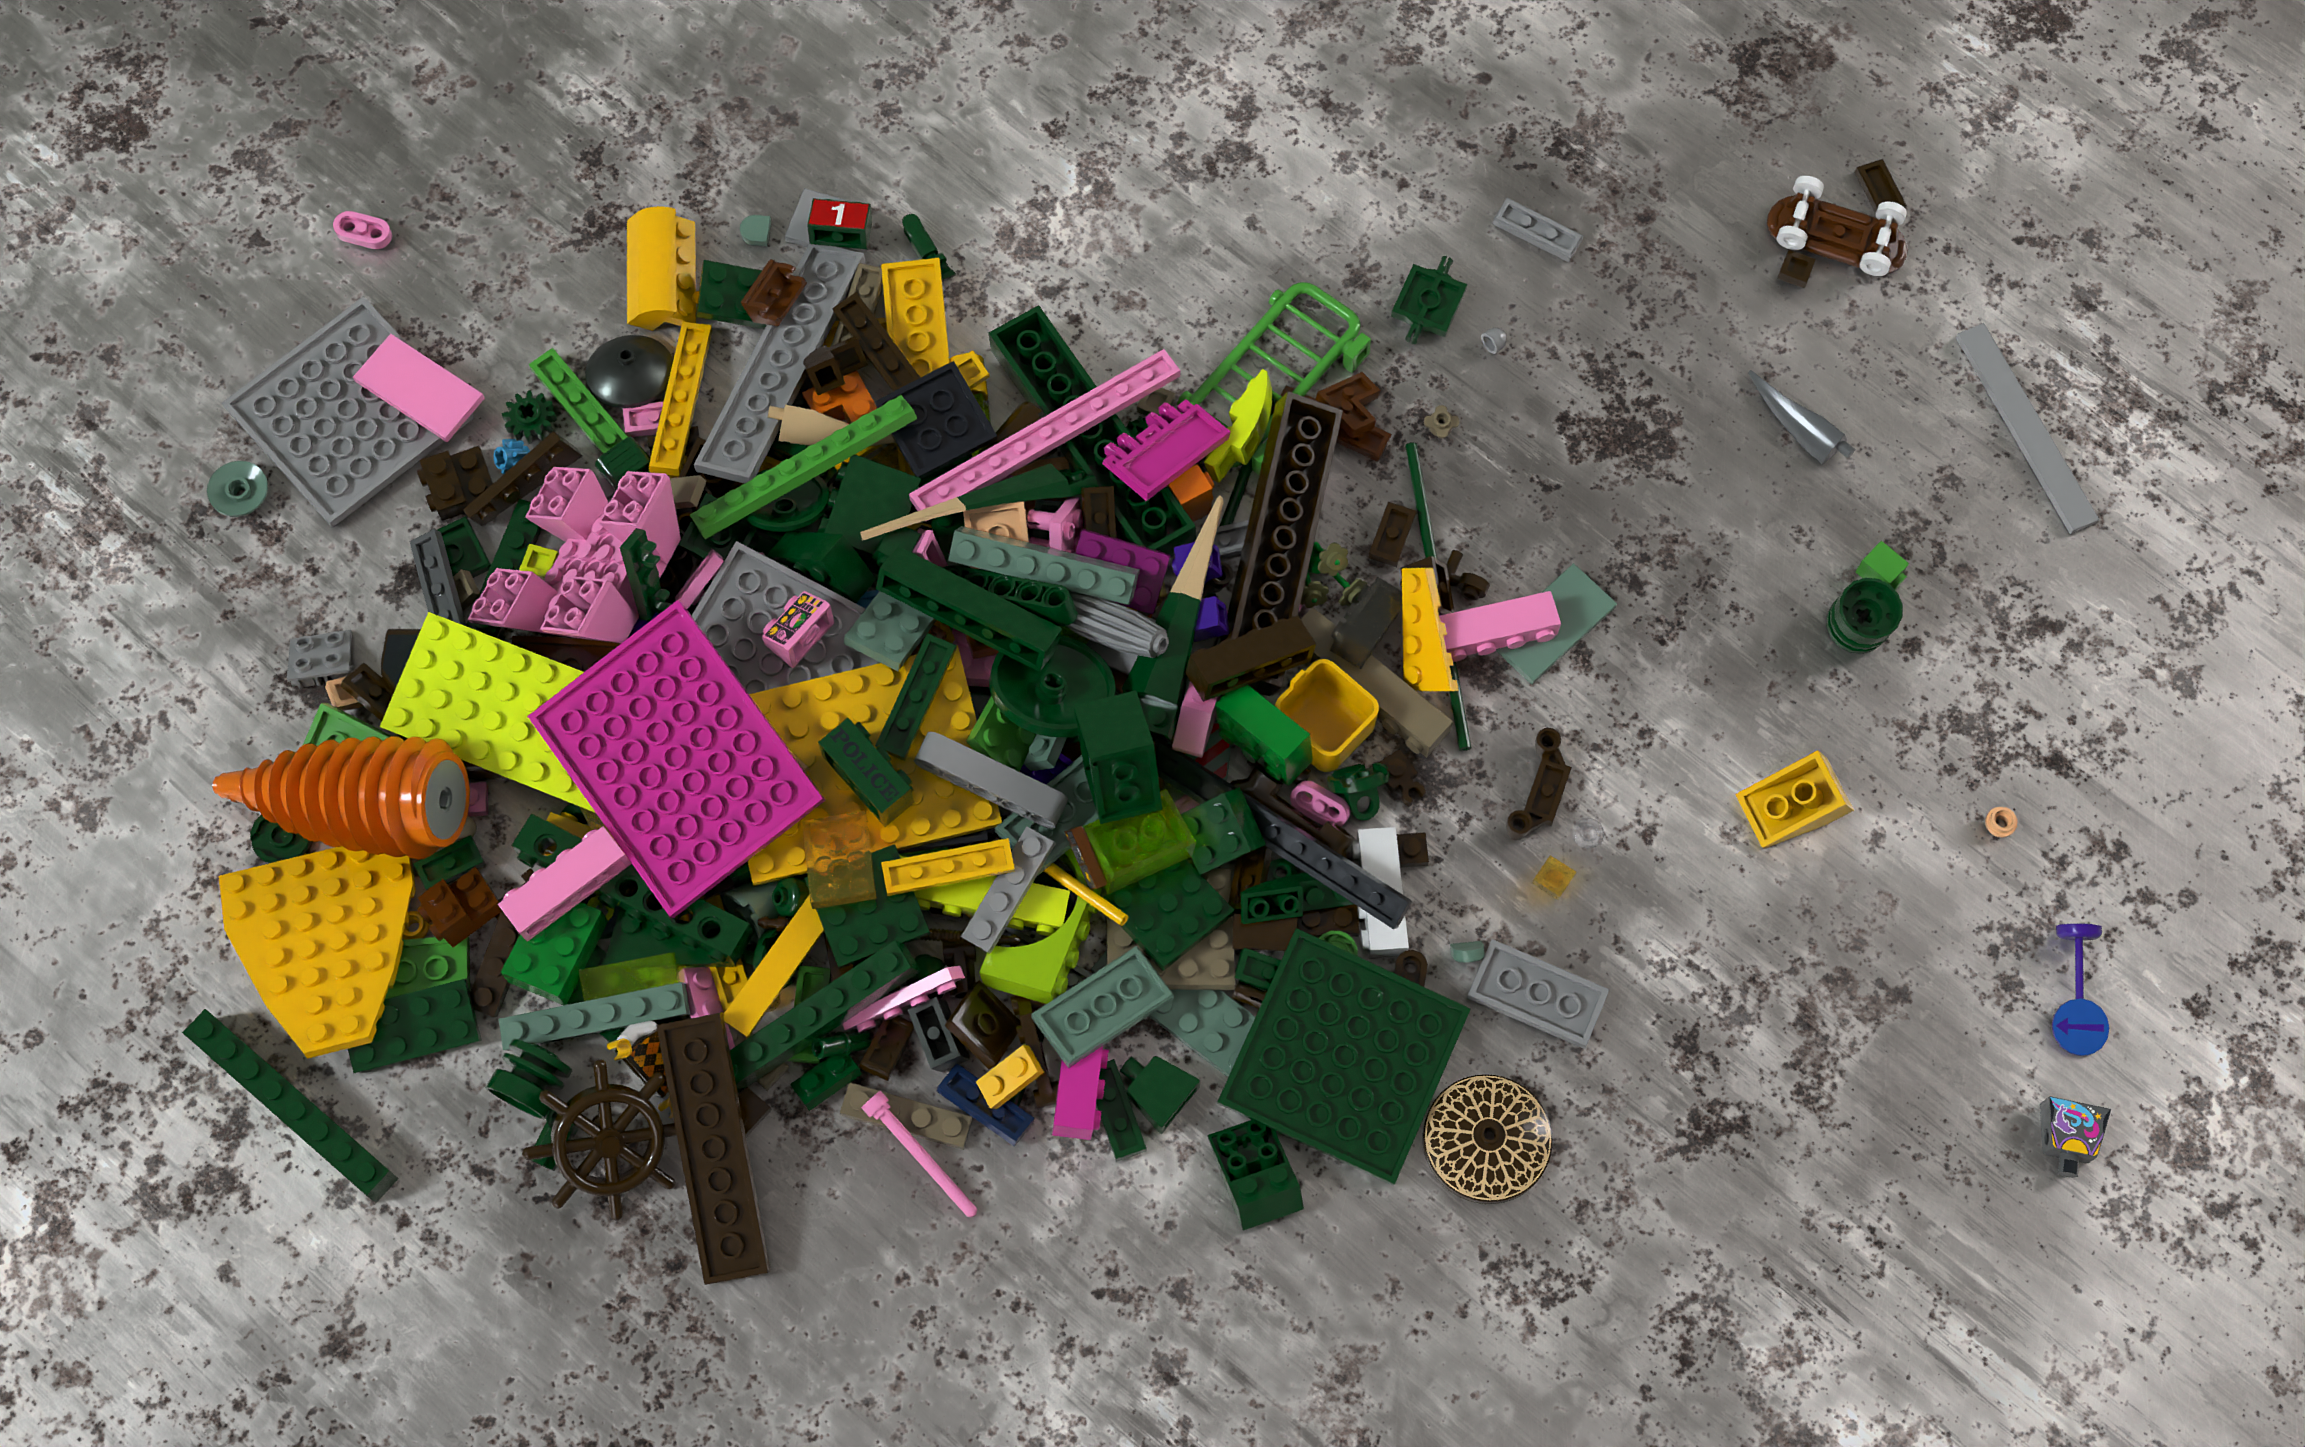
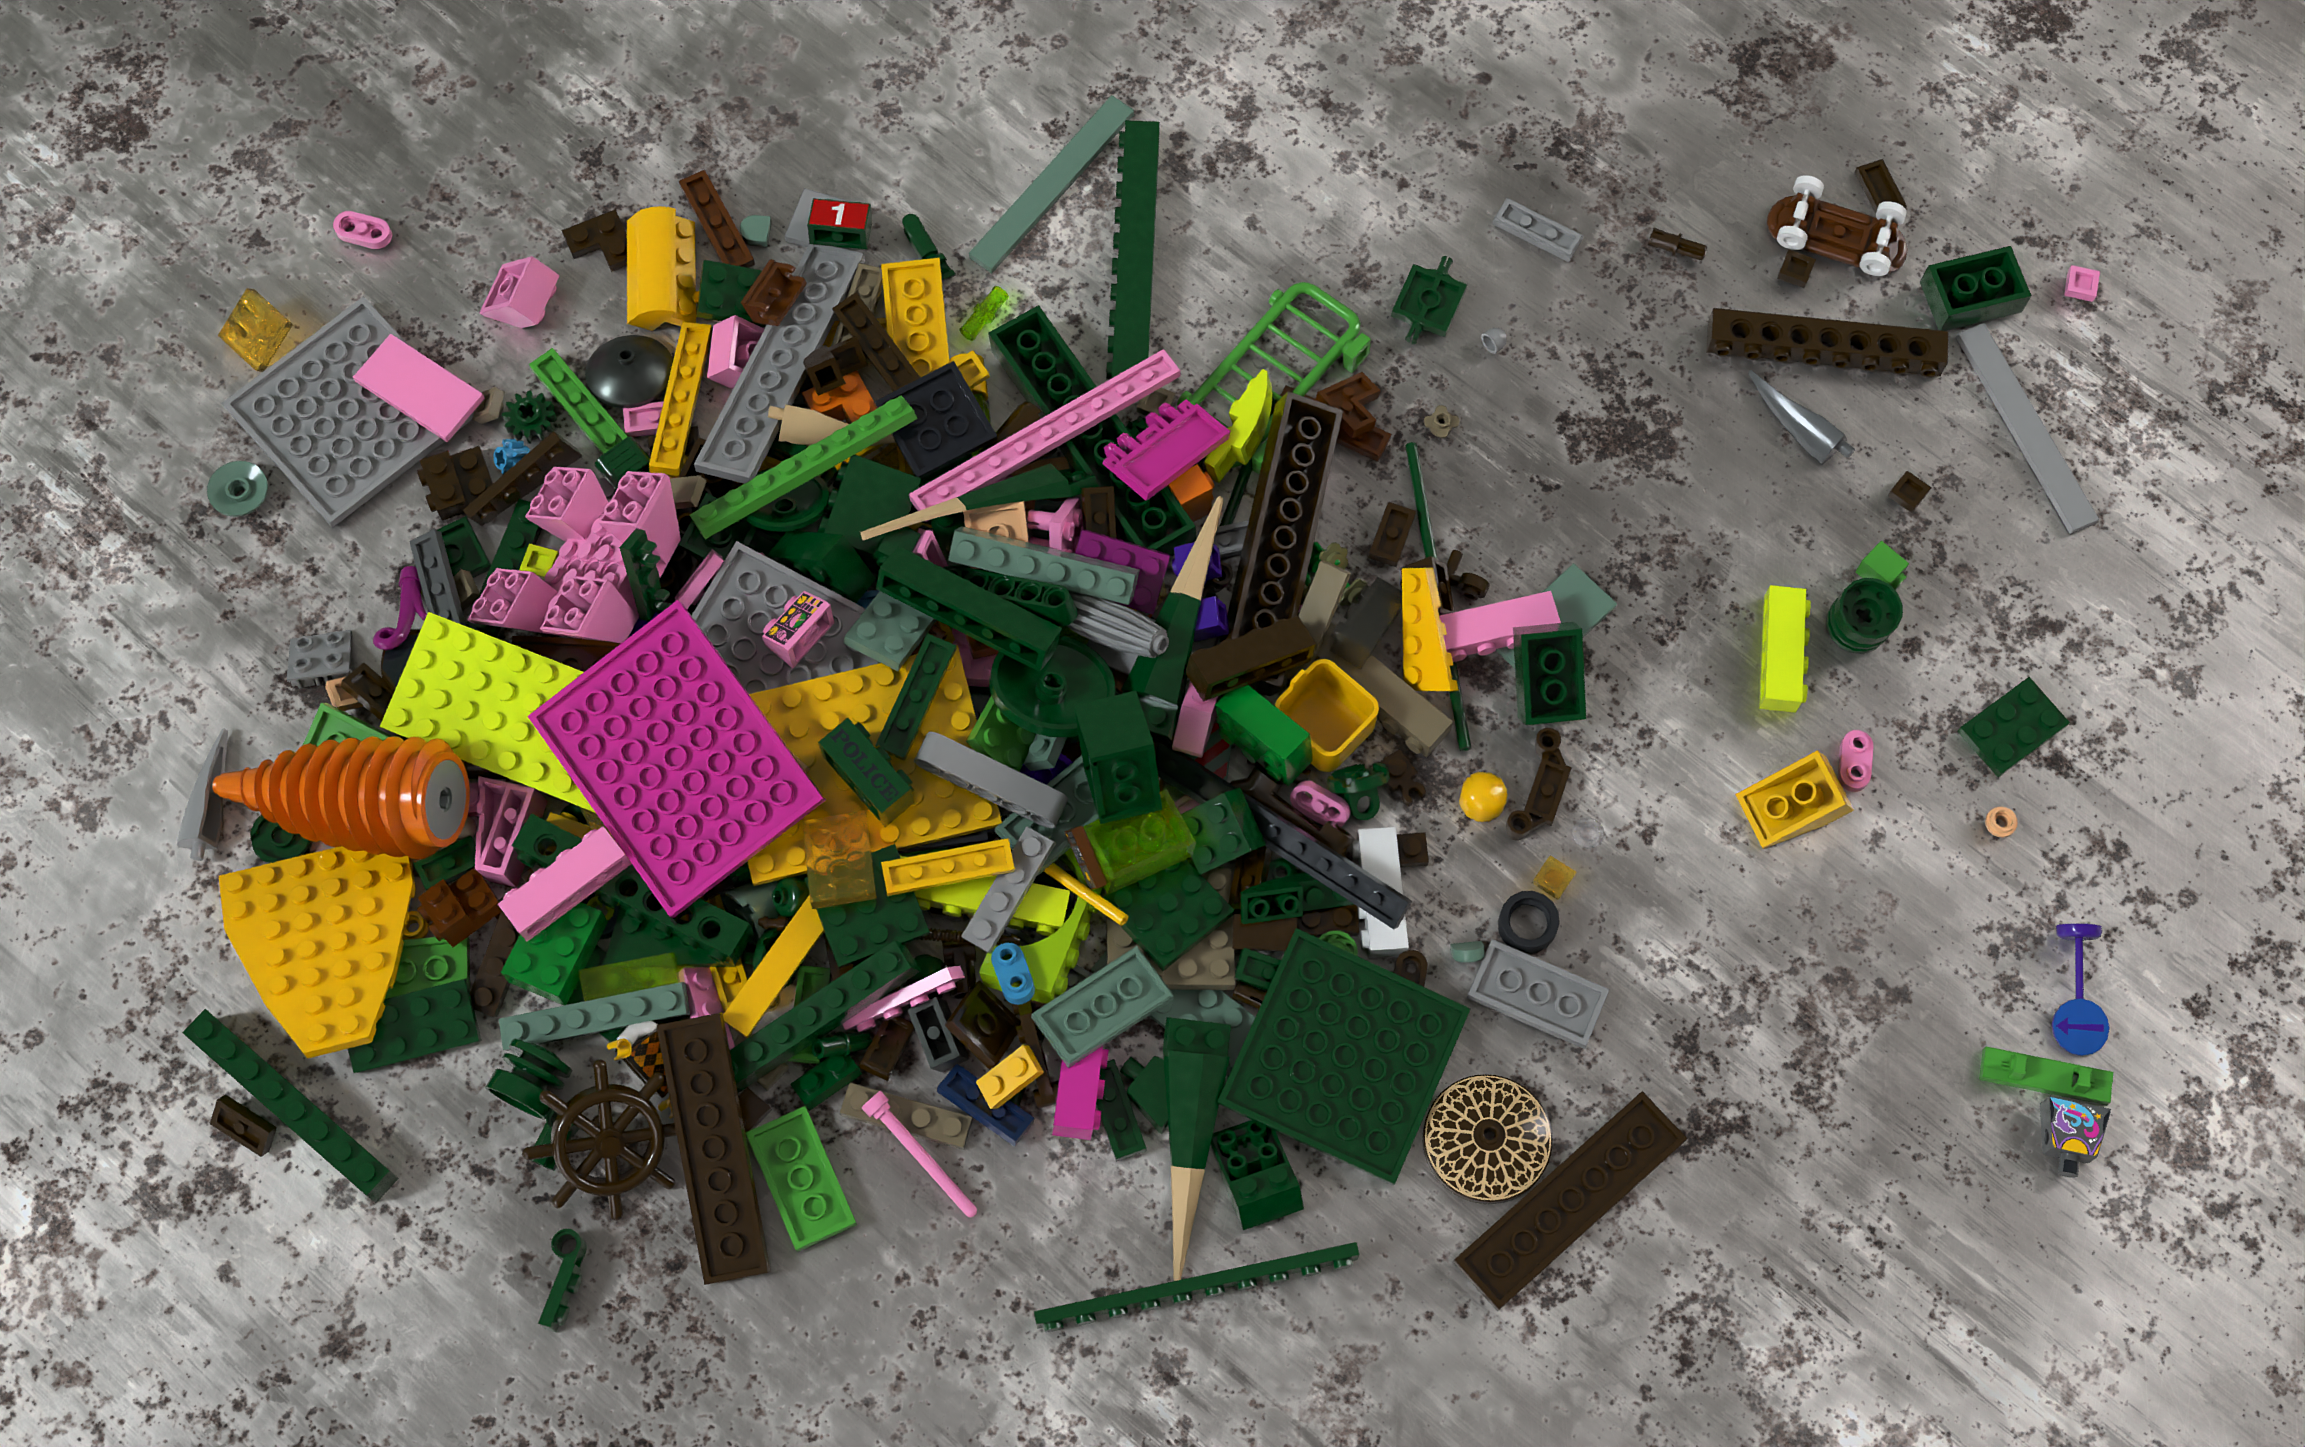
(204, 810): none -> light grey piece
(243, 1125): none -> dark brown plate
(255, 330): none -> clear yellow plate
(409, 605): none -> magenta plant
(490, 407): none -> dark tan plate
(502, 815): none -> bright pink wedge
(520, 293): none -> bright pink slope
(566, 1281): none -> dark green plate
(598, 233): none -> dark brown plate
(715, 220): none -> reddish brown plate
(731, 349): none -> bright pink slope
(801, 1179): none -> bright green plate
(984, 313): none -> clear neon green pin
(1012, 971): none -> dark azure plate
(1051, 184): none -> sand green tile
(1134, 246): none -> dark green brick
(1183, 1290): none -> dark green plate
(1194, 1078): none -> dark green plate
(1321, 606): none -> dark tan tile
(1483, 796): none -> yellow hair
(1542, 903): none -> black tyre
(1549, 673): none -> dark green brick
(1569, 1201): none -> dark brown plate
(1677, 244): none -> dark brown axle
(1783, 649): none -> neon yellow brick
(1855, 759): none -> bright pink plate
(1870, 338): none -> dark brown brick
(1909, 491): none -> dark brown plate
(1975, 288): none -> dark green brick
(2013, 727): none -> dark green plate
(2046, 1076): none -> bright green hinge
(2082, 283): none -> bright pink plate

